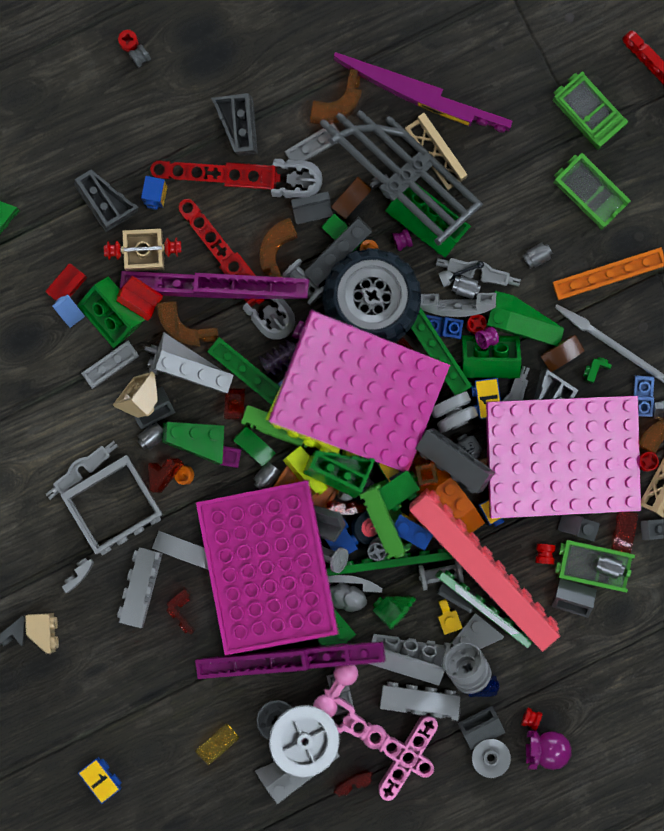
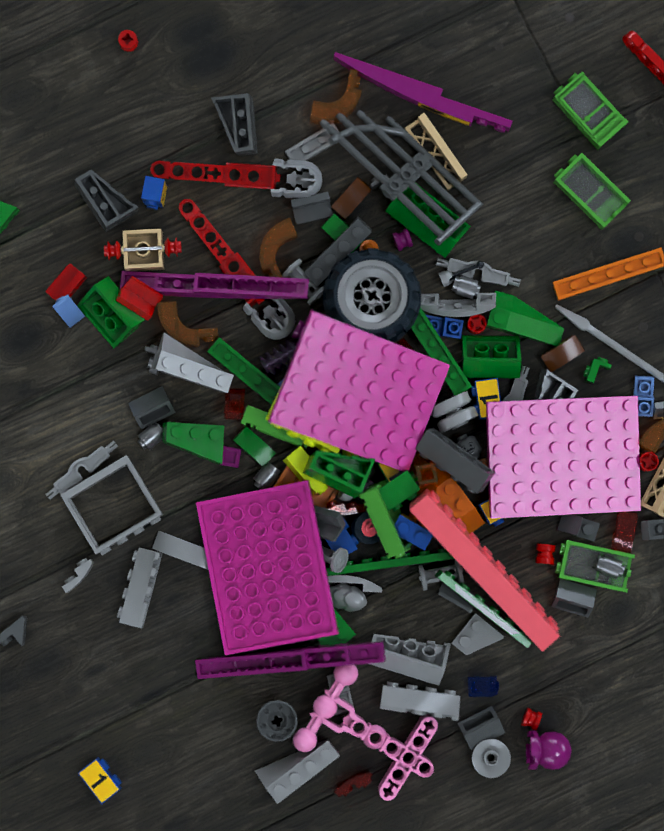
(41, 630): tan slope -> none
(110, 364): light grey tile -> none
(139, 55): dark grey wheel -> none
(139, 396): tan slope -> none
(161, 476): clear red slope -> none
(180, 600): clear red bracket -> none
(184, 475): orange tile -> none
(217, 744): clear yellow slope -> none
(319, 745): piece -> none
(375, 552): dark grey wheel -> none
(393, 608): green wedge -> none
(449, 619): yellow plate -> none
(467, 667): light grey wheel -> none
(487, 337): magenta wheel -> none
(537, 255): flat silver brick -> none

